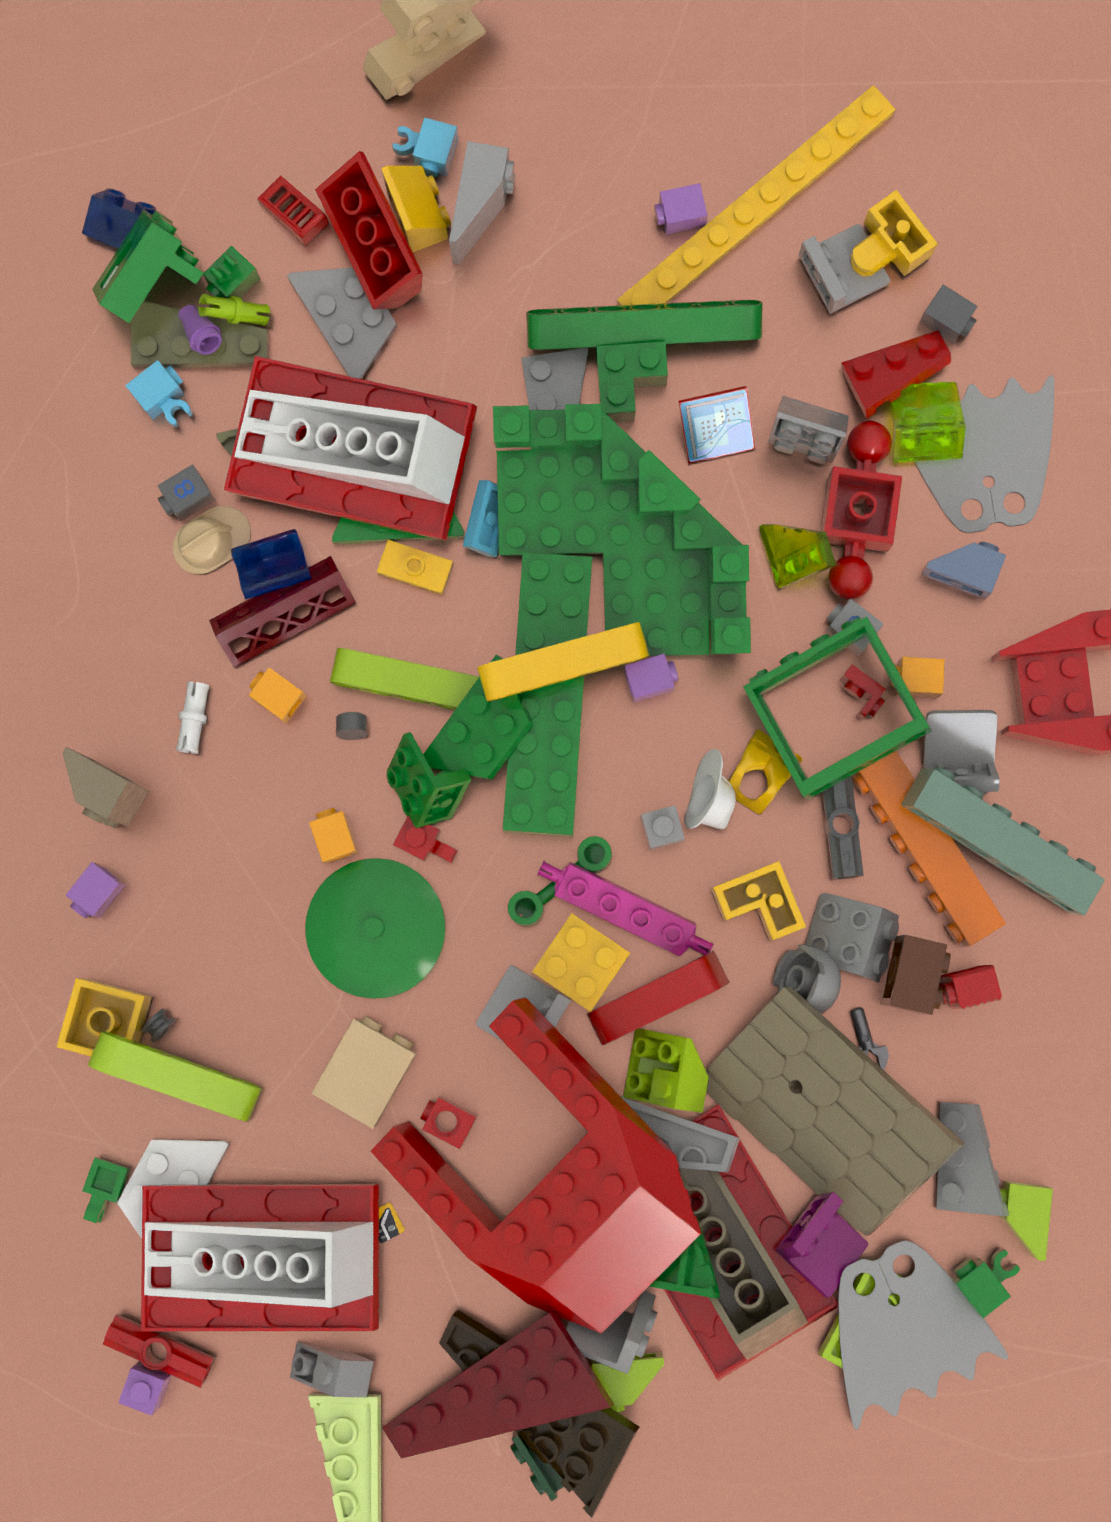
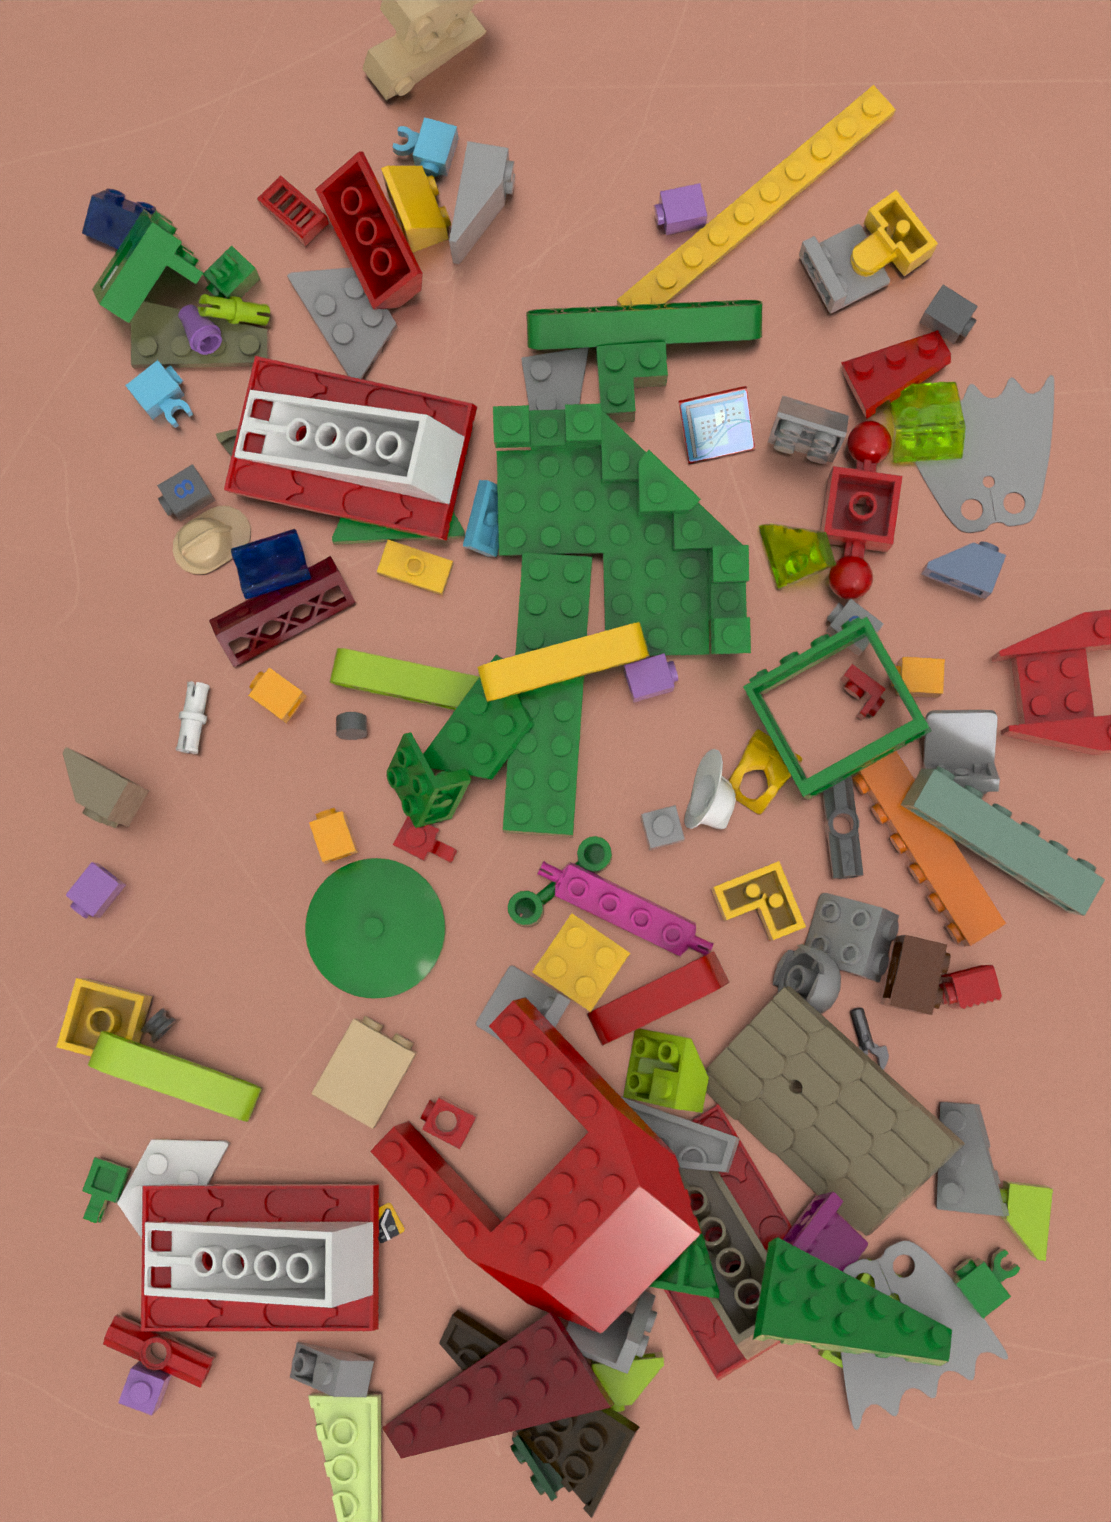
(835, 1312): none -> green wing

